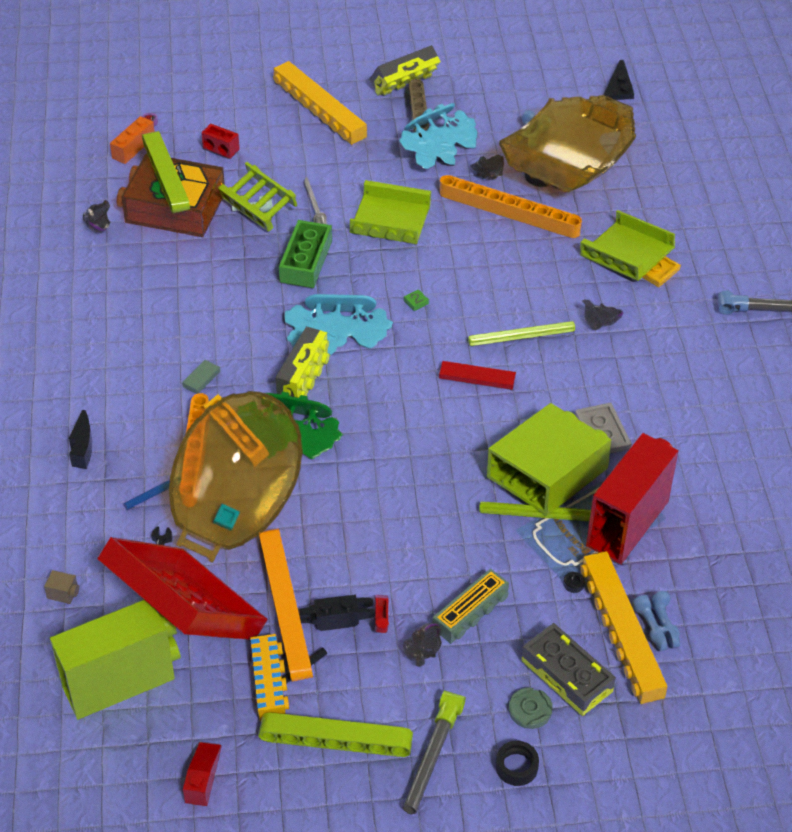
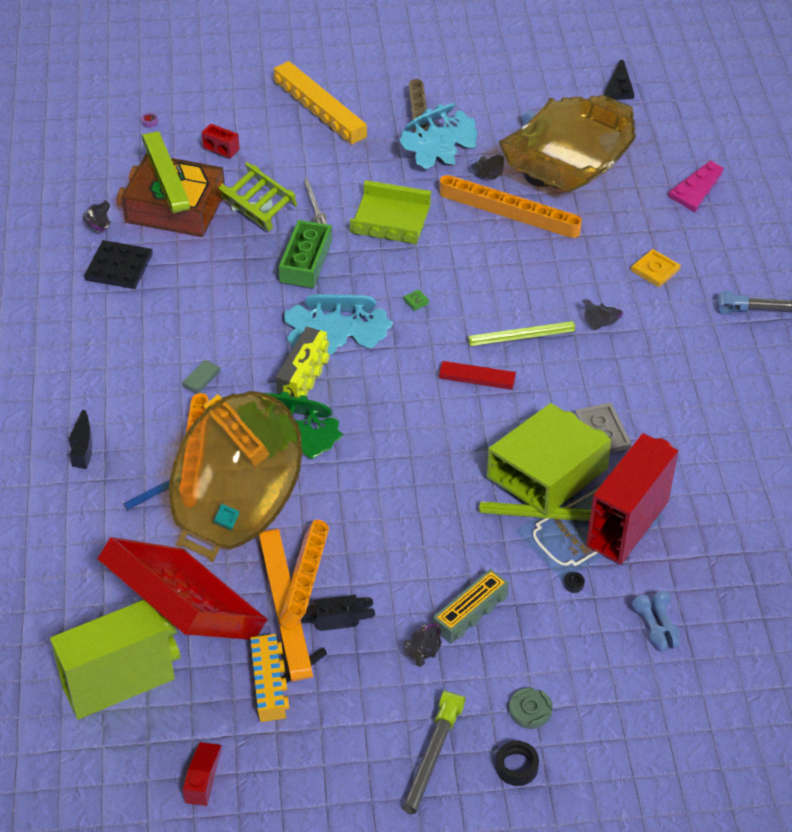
(61, 587): dark tan brick -> none
(118, 264): none -> black plate
(130, 141): orange brick -> none
(161, 539): black bar -> none
(304, 574): none -> light orange beam
(336, 734): lime beam -> none
(381, 614): red piece -> none
(404, 69): piece -> none
(568, 669): dark grey piece -> none
(623, 628): yellow brick -> none
(629, 246): lime panel -> none
(695, 188): none -> dark pink wing

